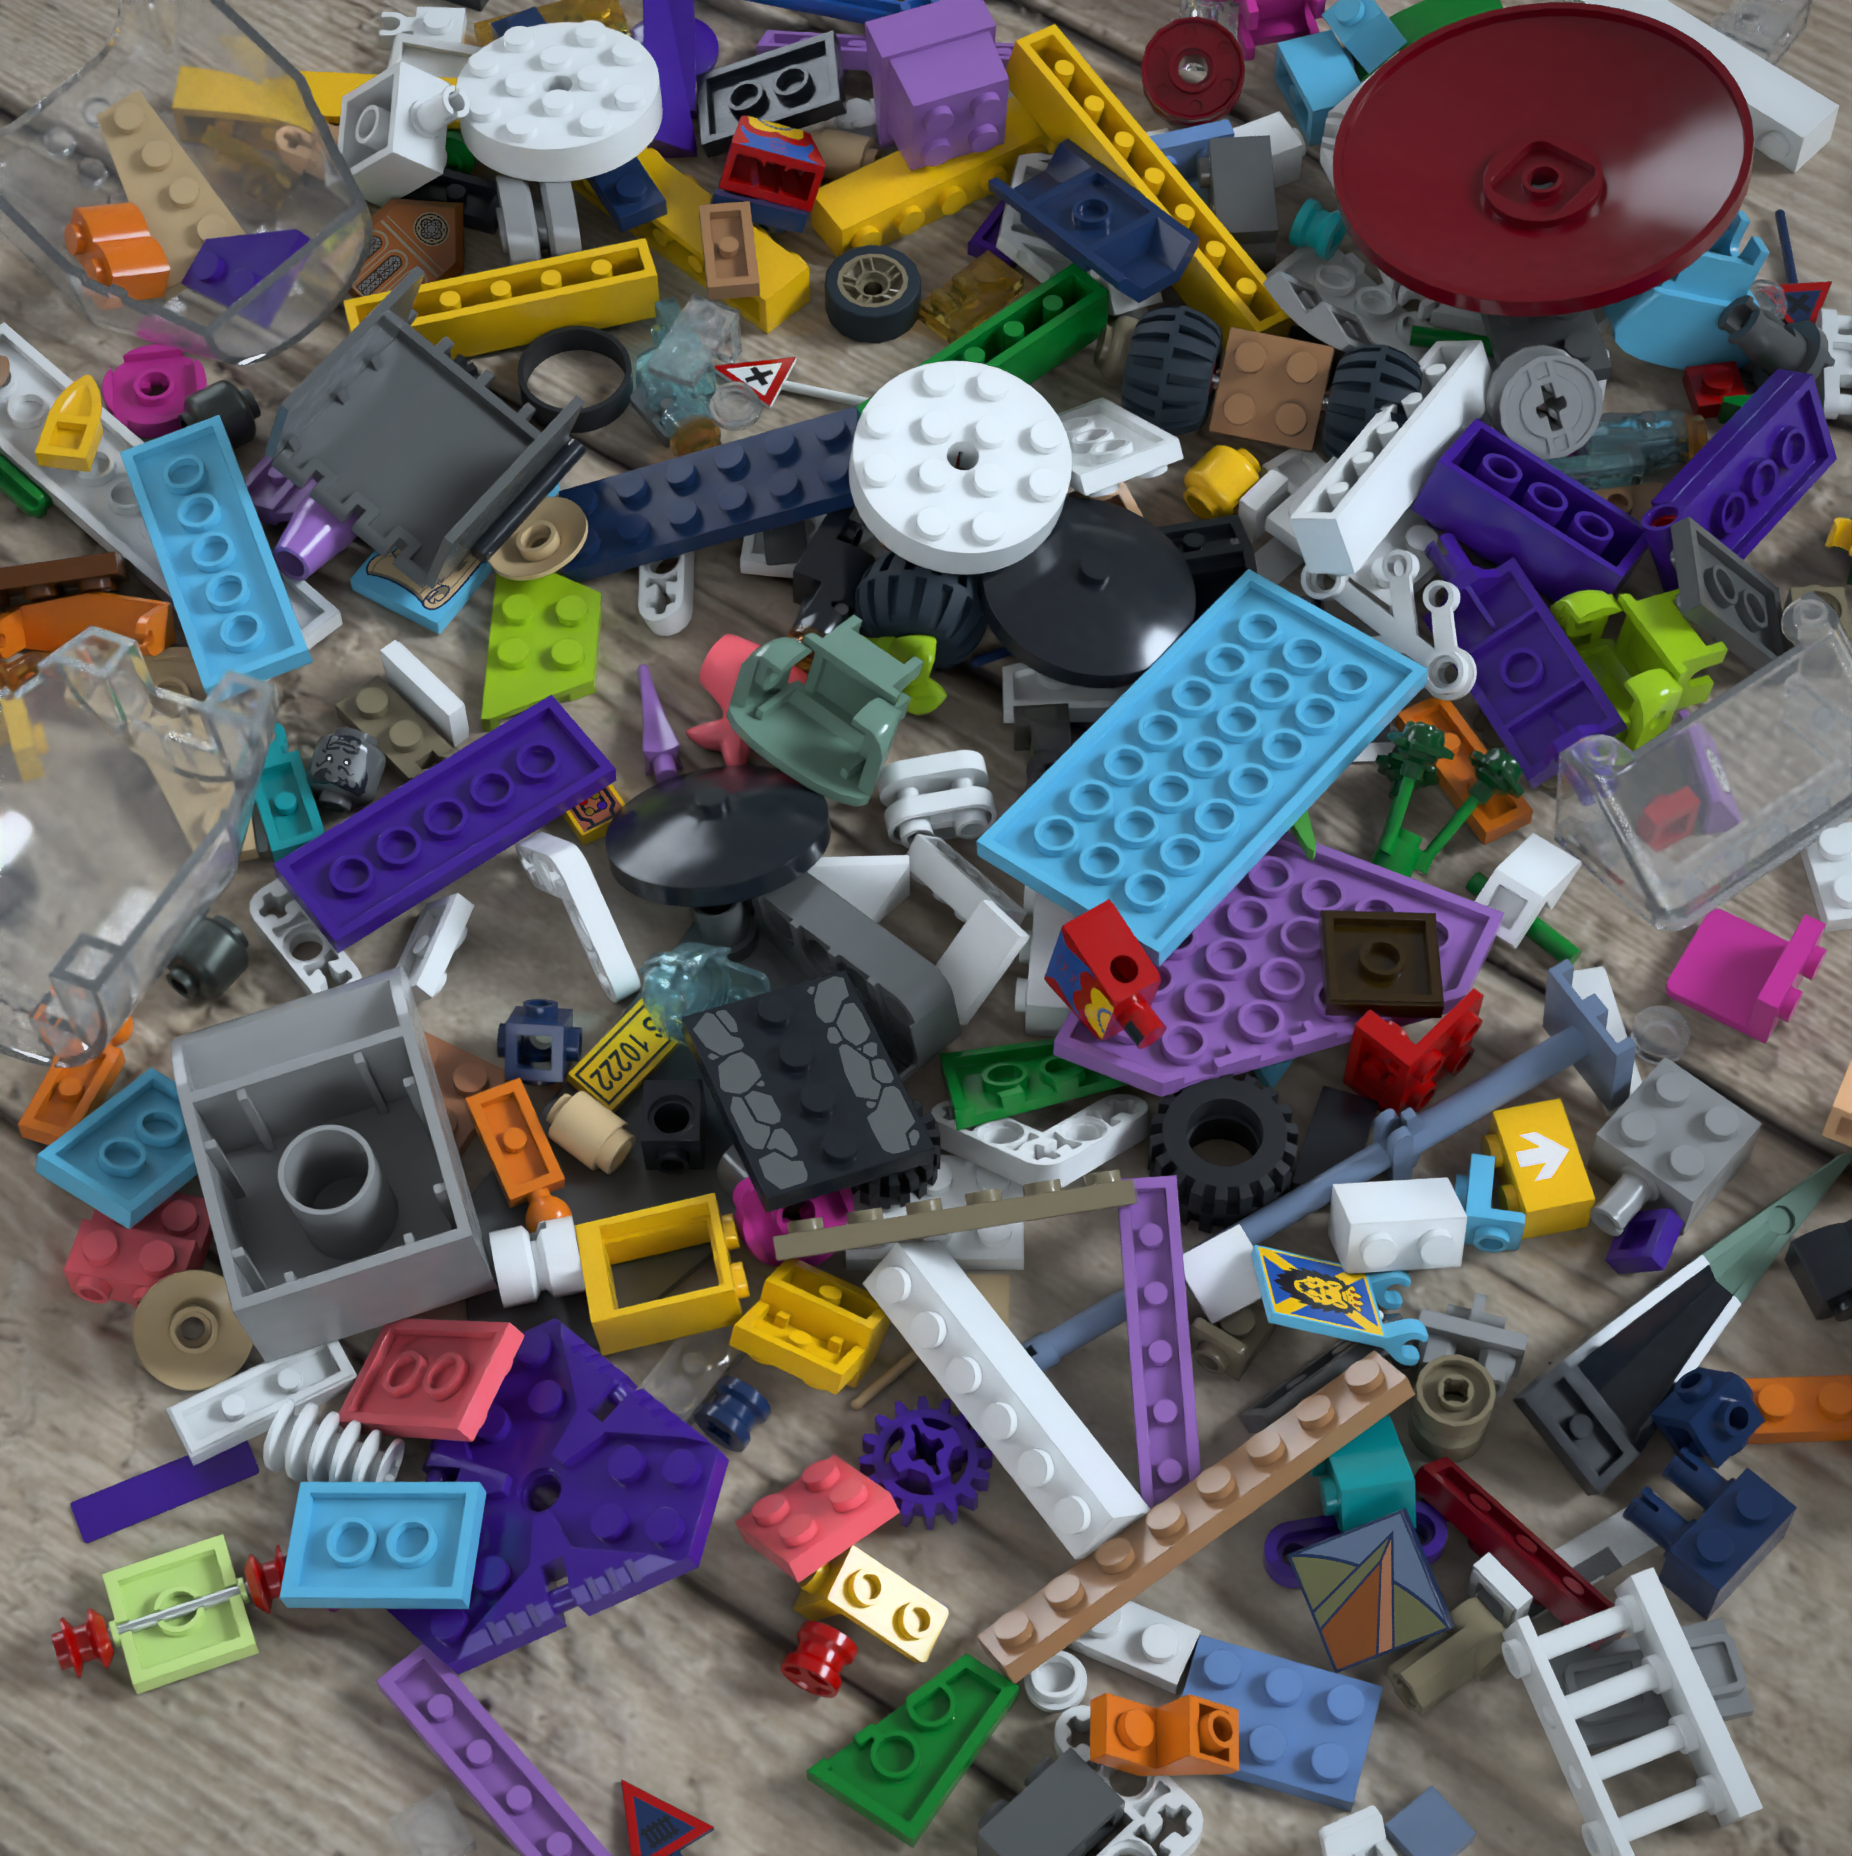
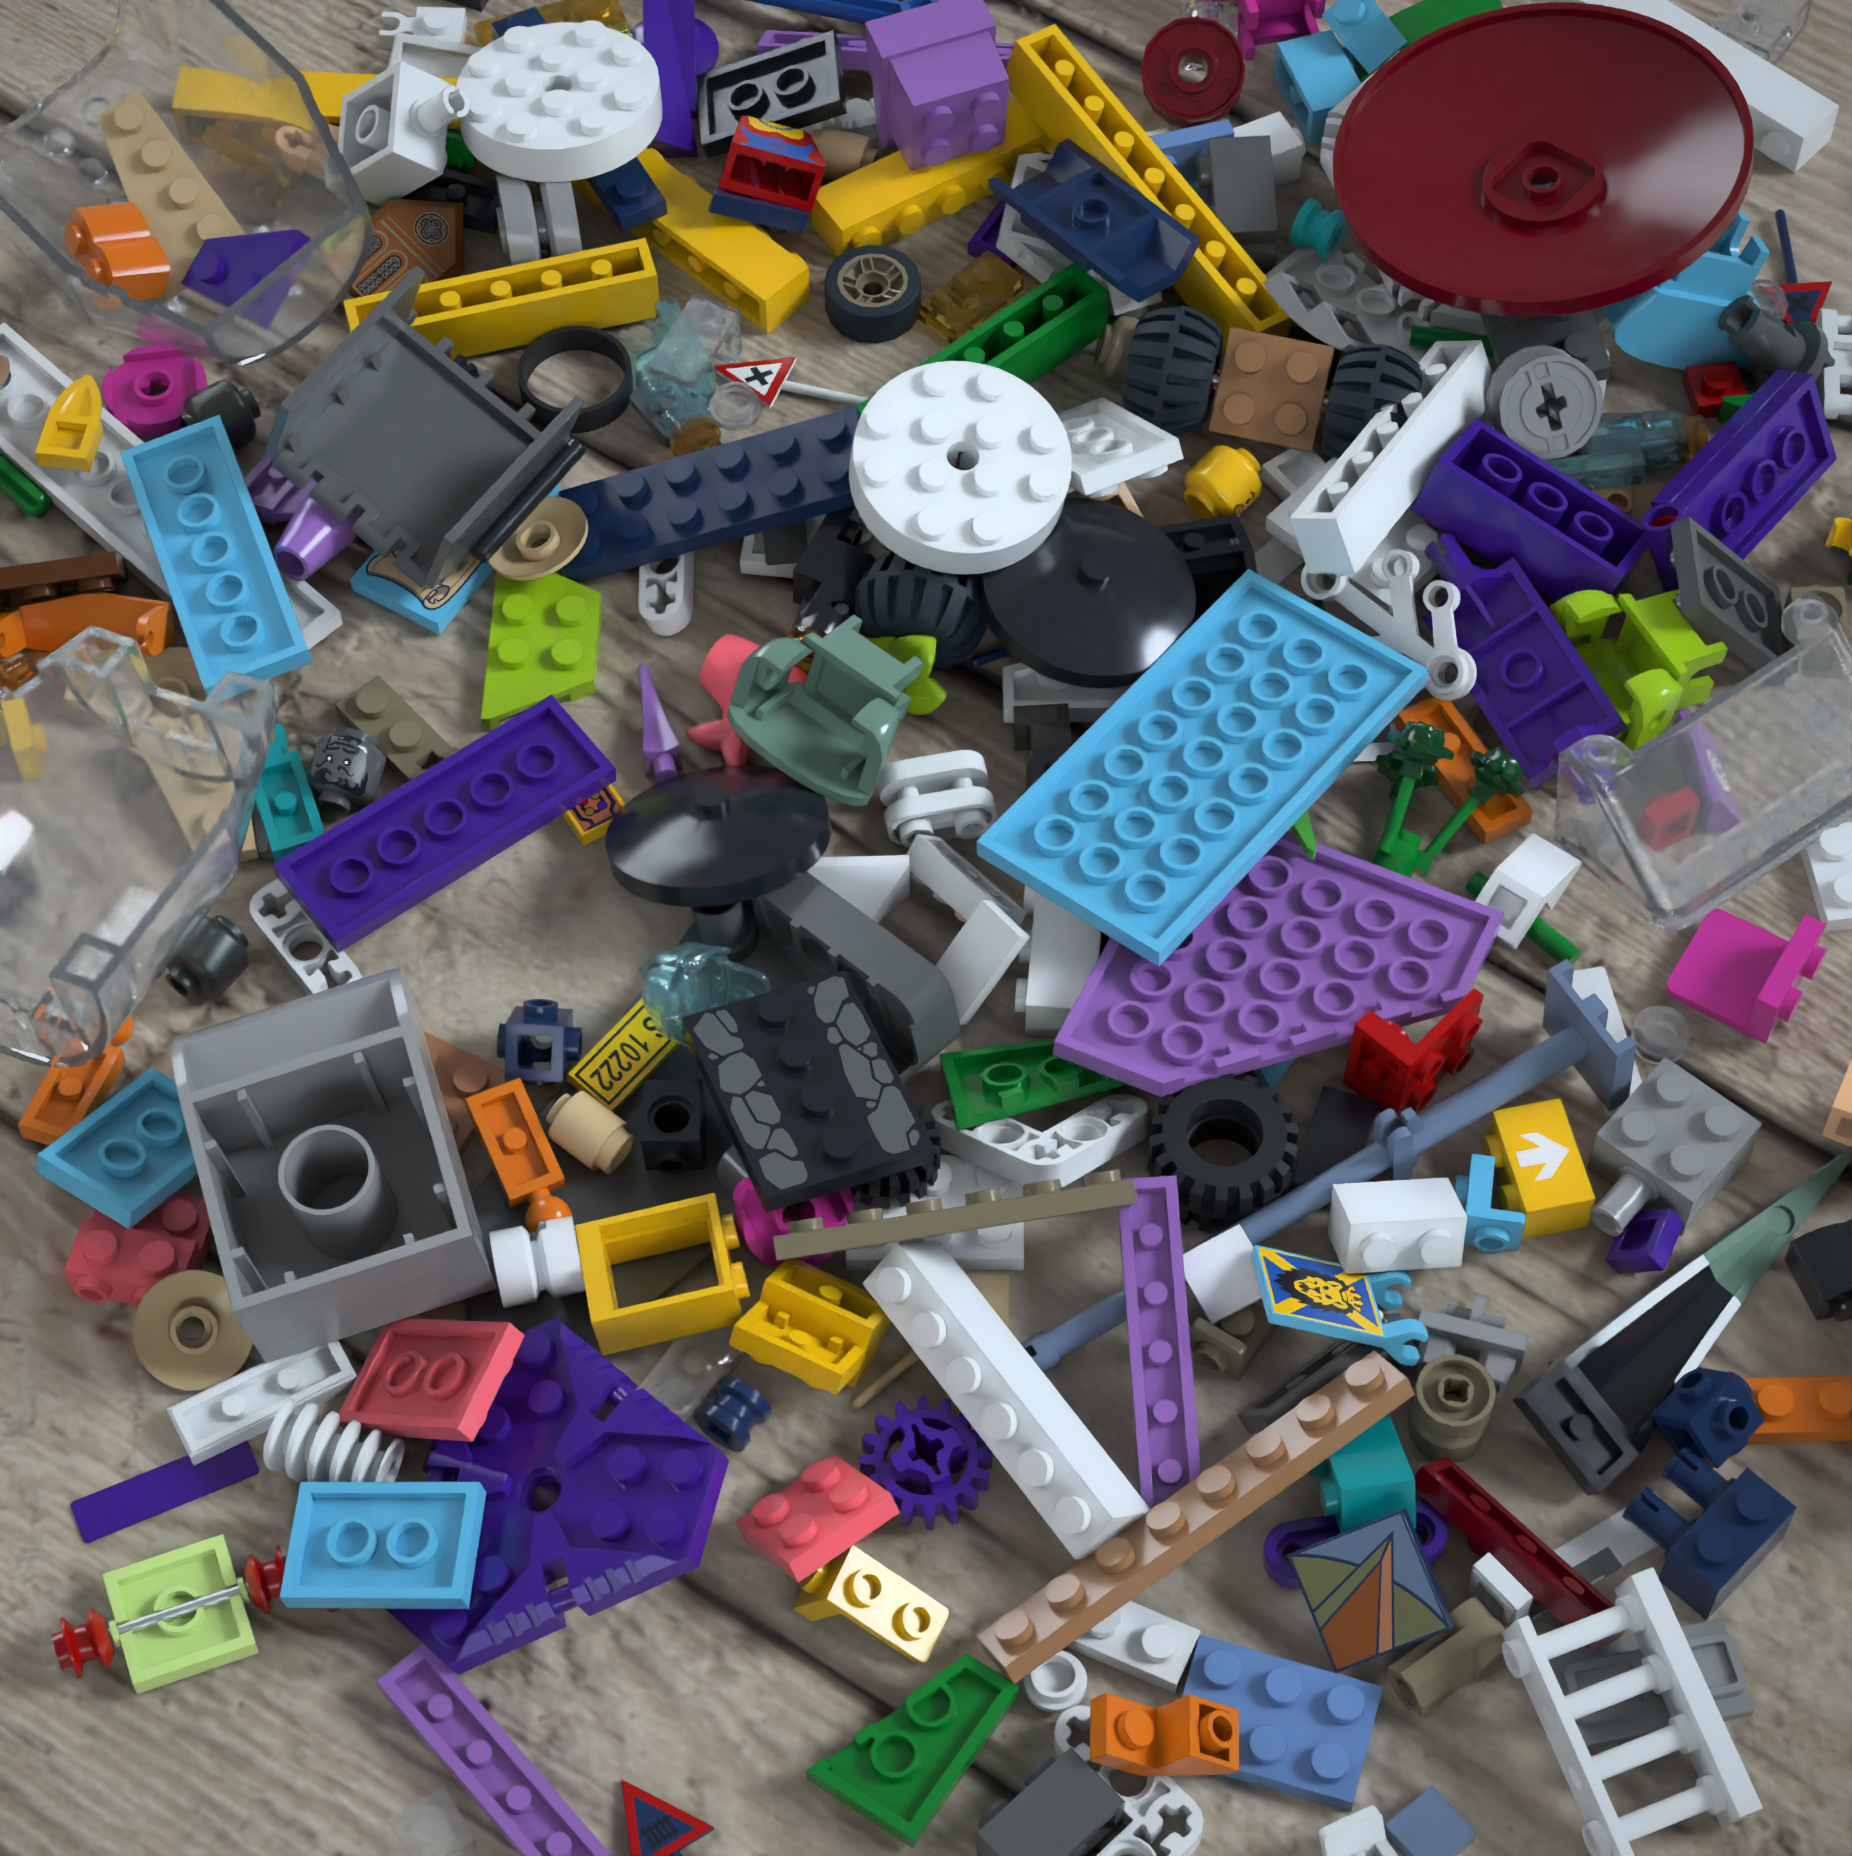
(425, 692): white tile -> none
(432, 943): white plate -> none
(563, 872): white beam -> none
(729, 250): medium nougat plate -> none
(819, 1659): red wheel -> none
(1106, 976): red torso -> none
(1261, 501): white tile -> none
(1380, 964): dark brown tile -> none

